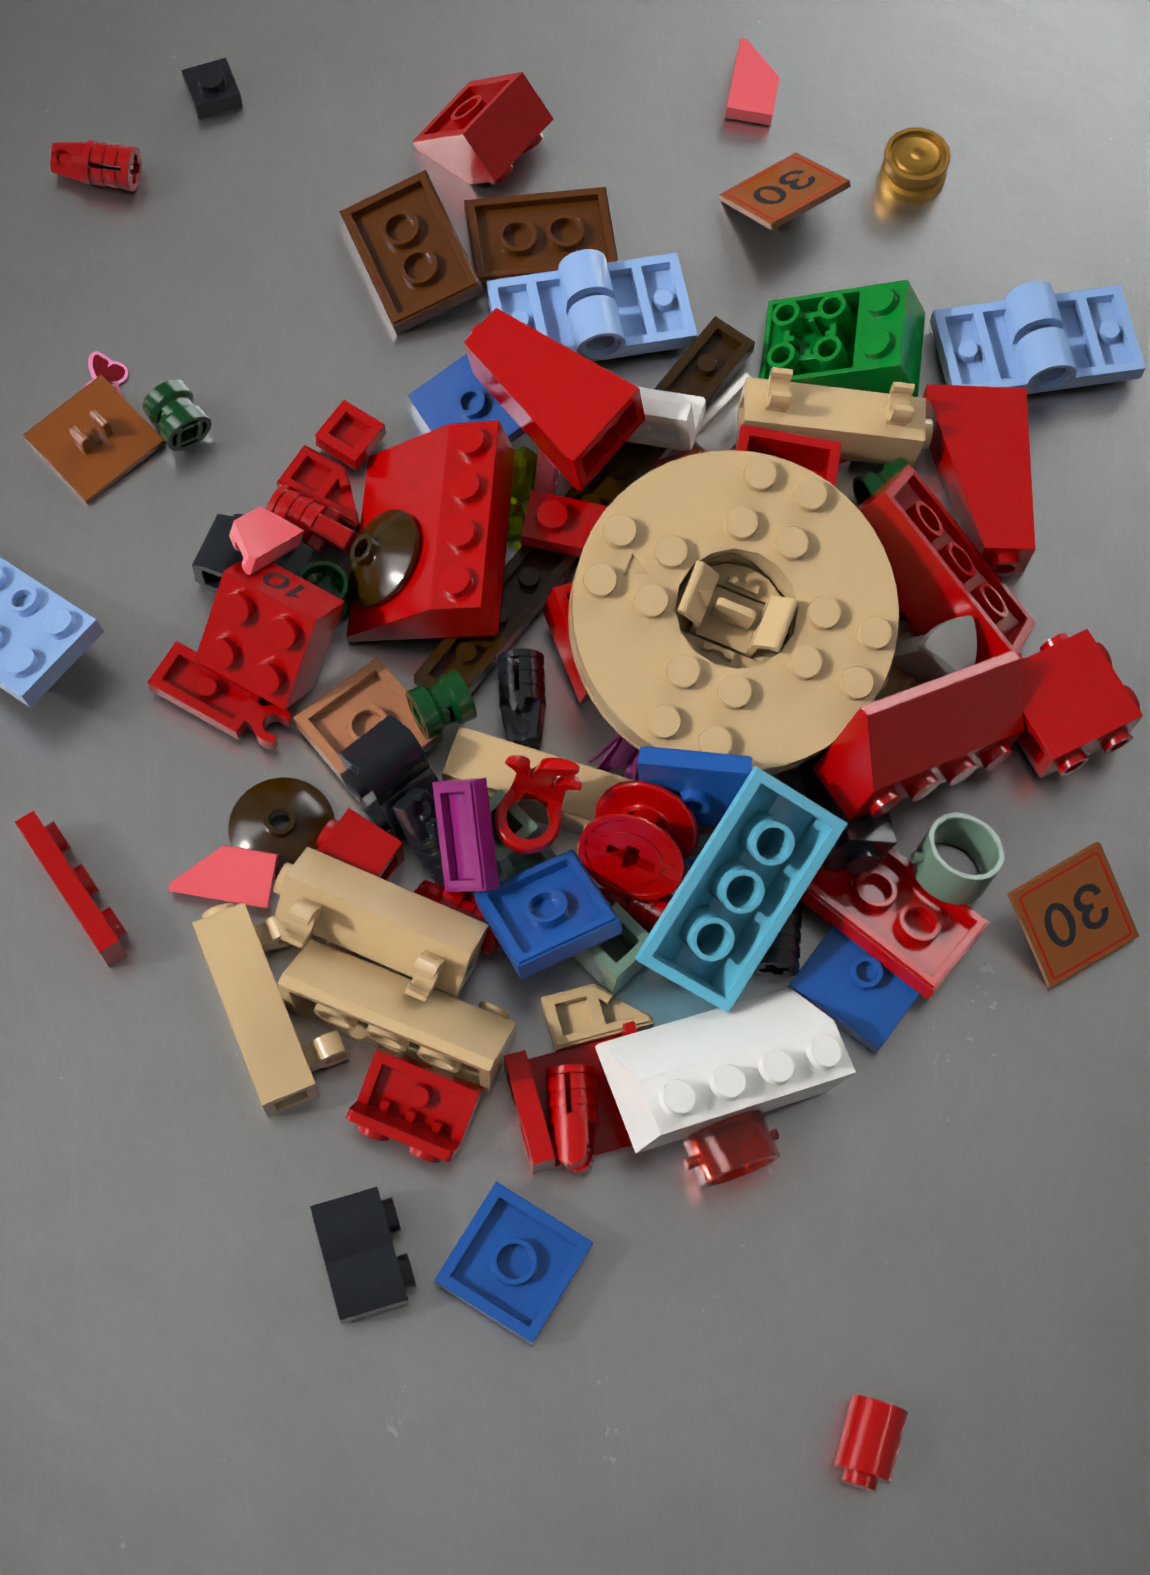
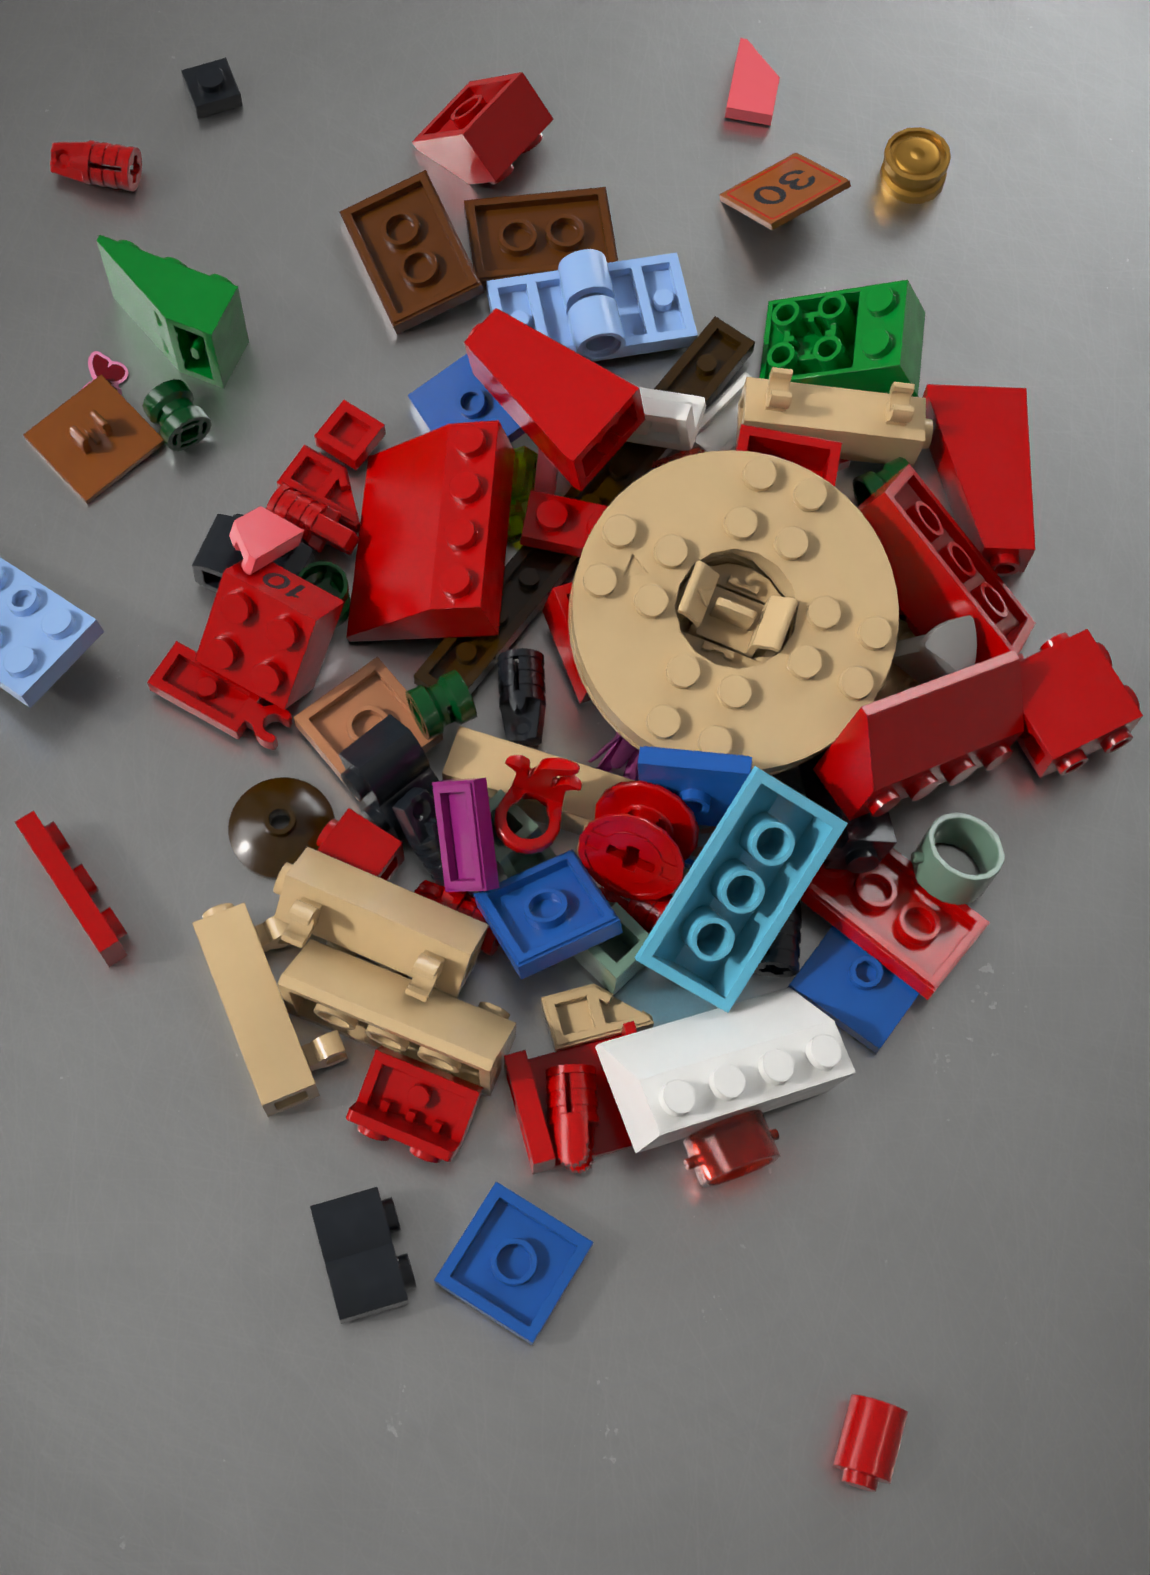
(184, 312): none -> green slope
(231, 876): coral tile -> none
(382, 558): dark brown dish -> none
(1039, 340): light blue plate -> none
(1073, 914): dark orange piece -> none

